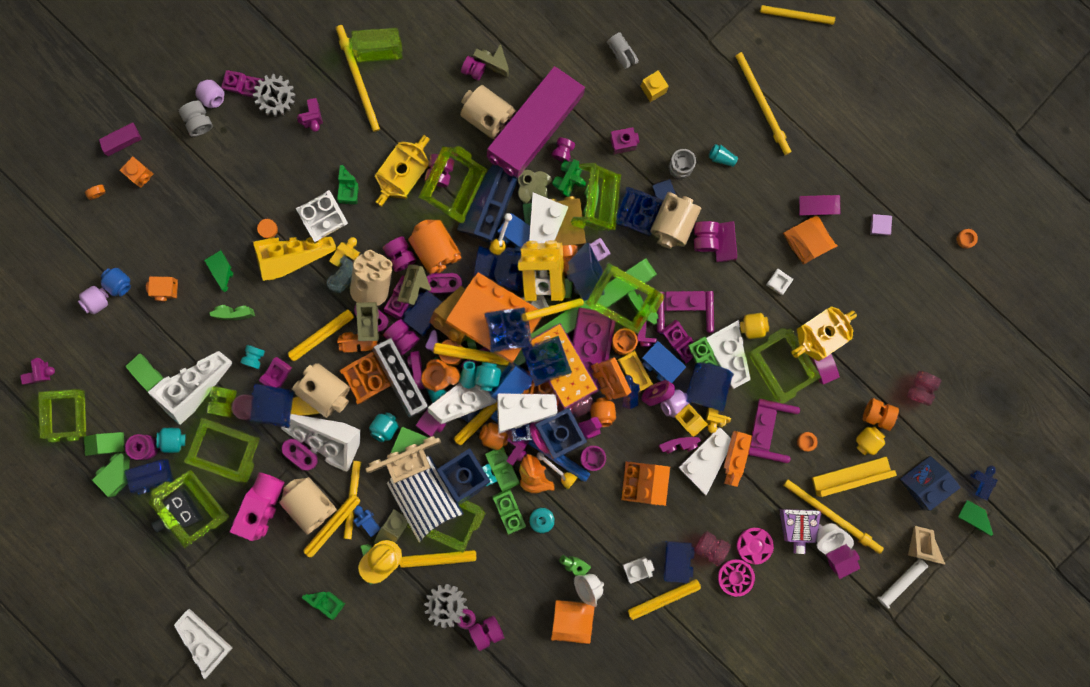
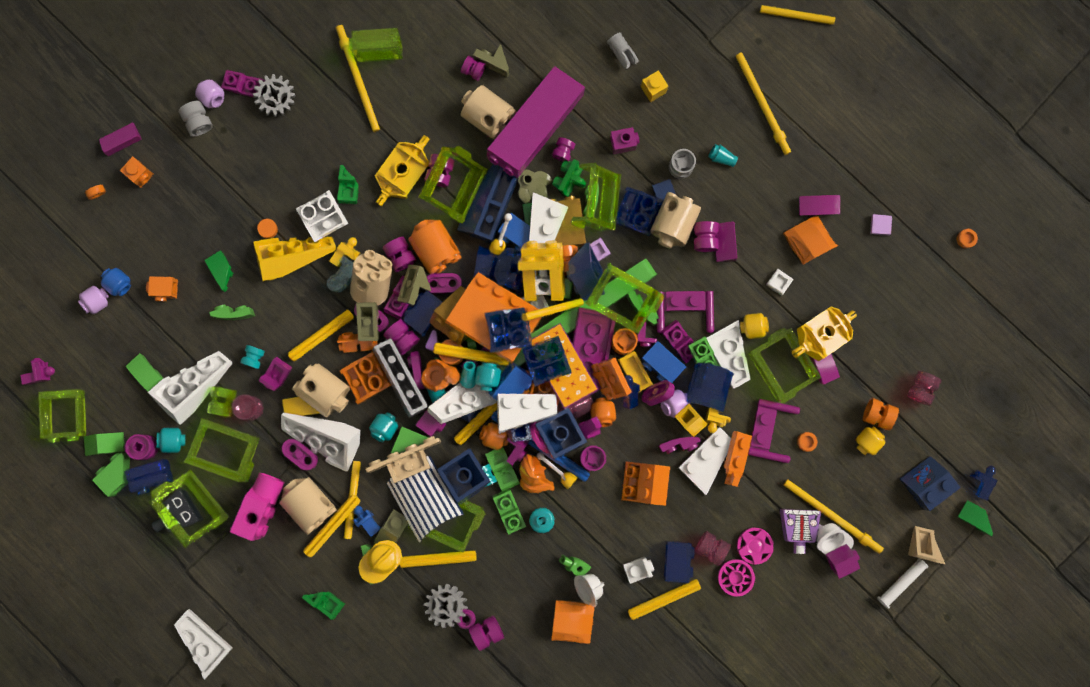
(271, 405): clear blue slope -> none
(313, 117): magenta piece -> none
(852, 477): yellow fence -> none

